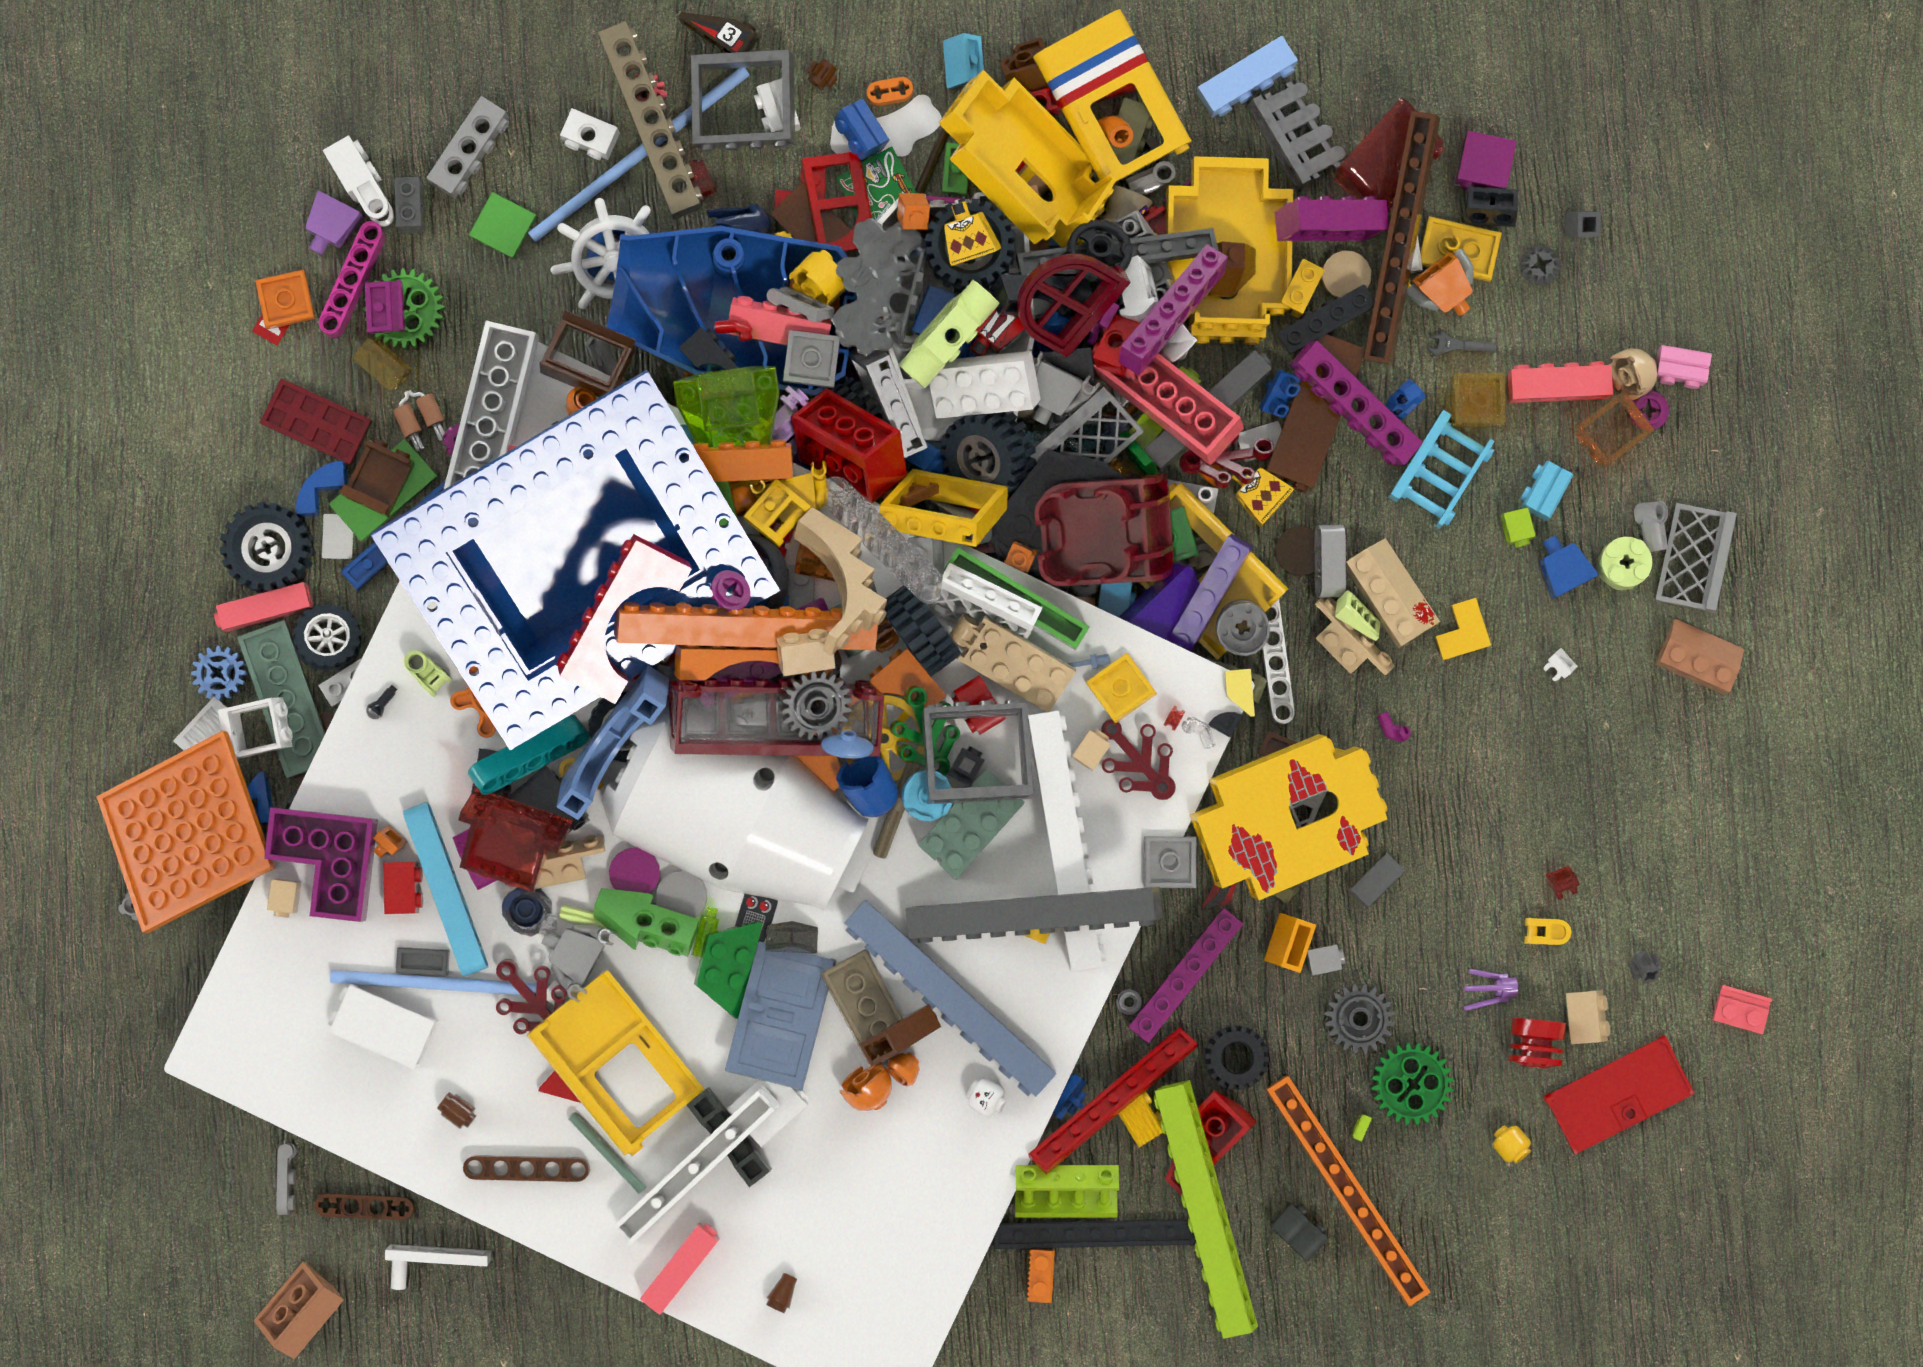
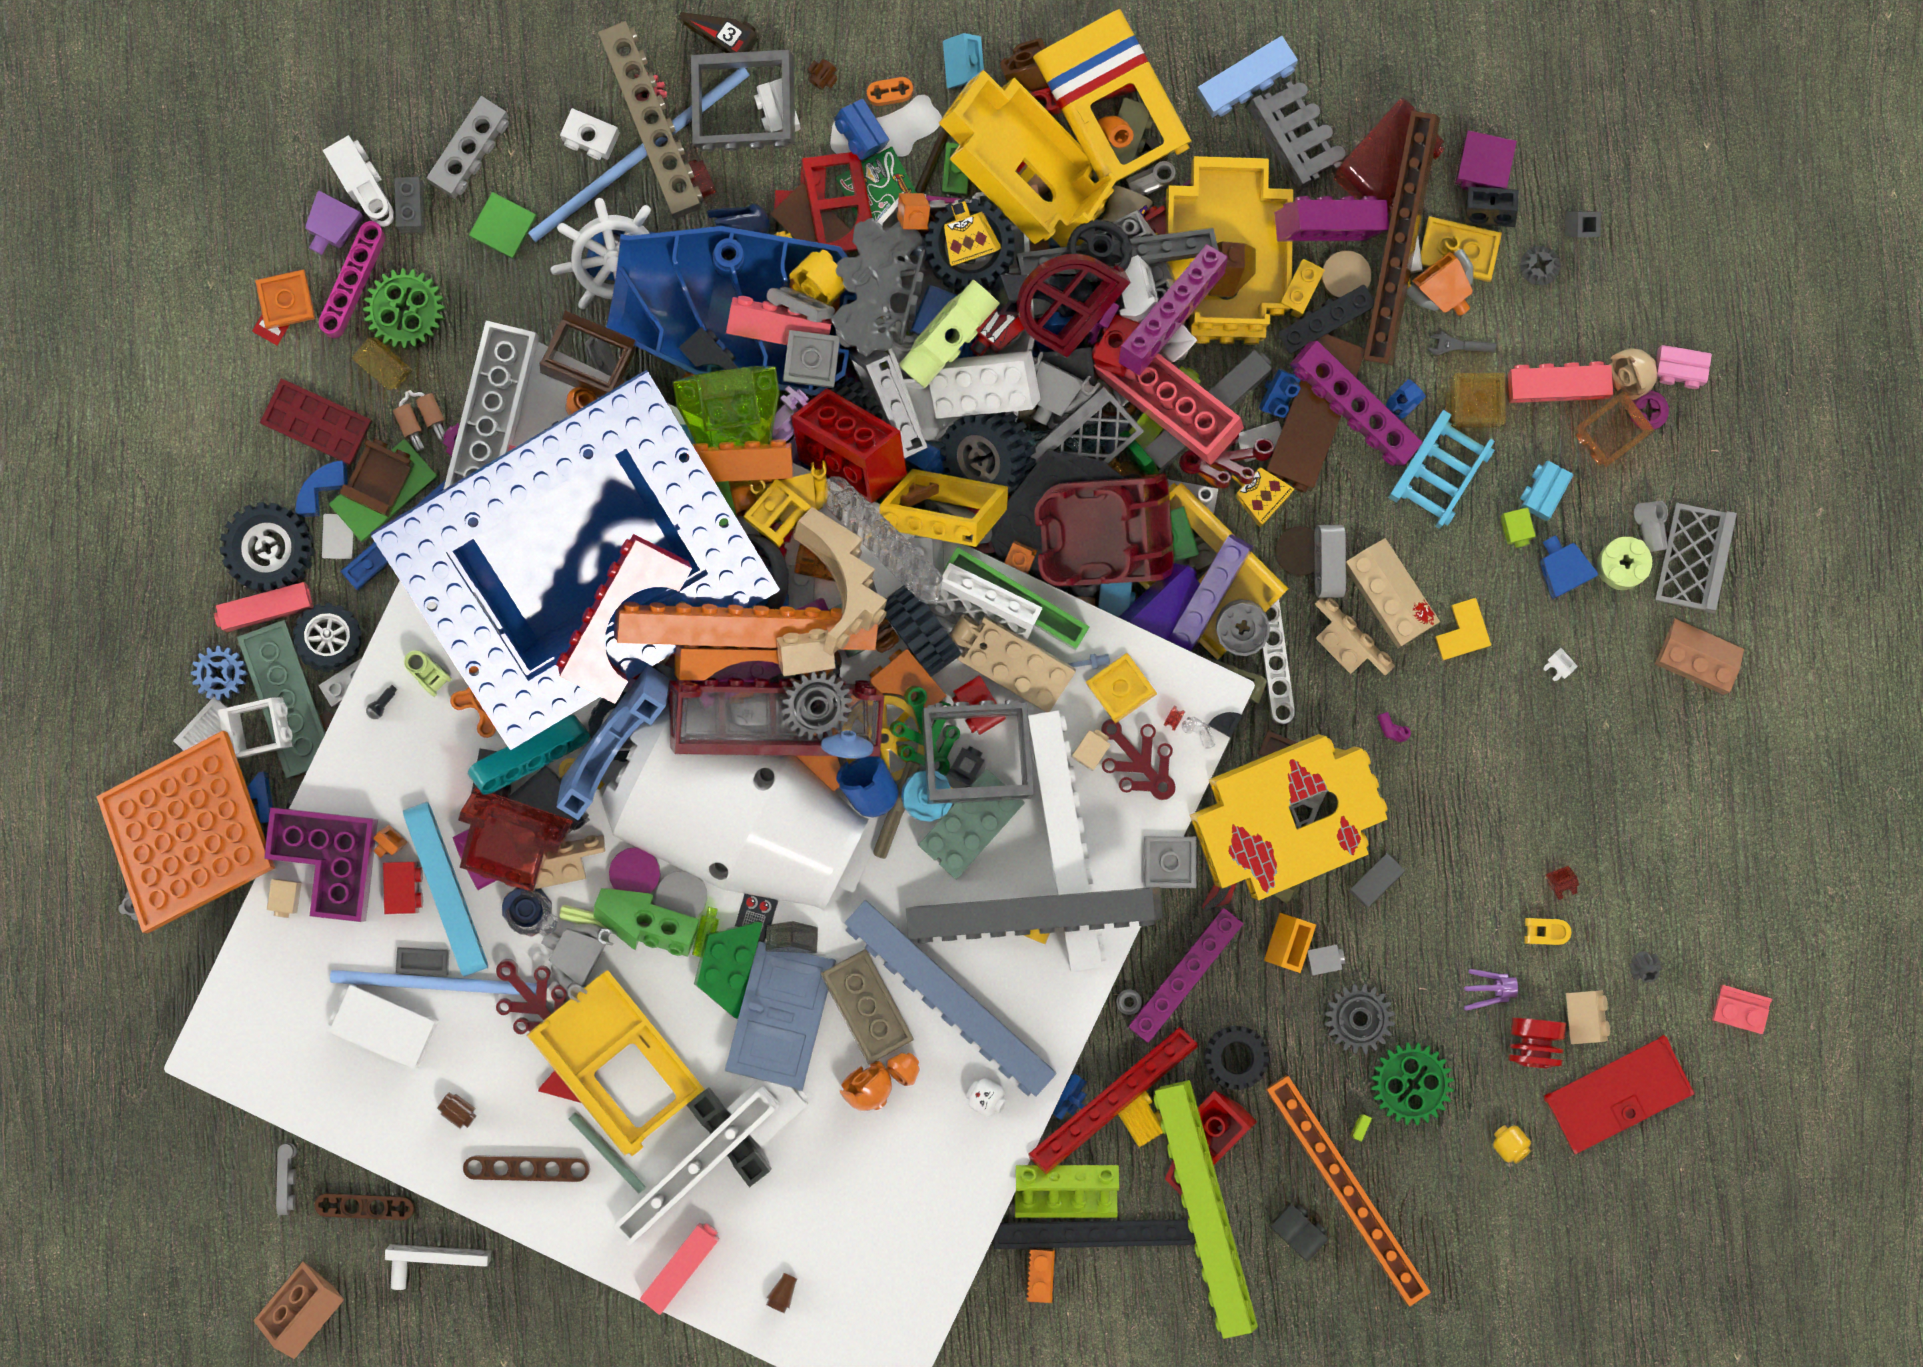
(384, 307): magenta plate -> none
(734, 326): red arm -> none
(741, 590): magenta gear -> none
(900, 1035): reddish brown slope -> none
(1240, 689): light yellow tile -> none
(1355, 614): yellowish green slope -> none

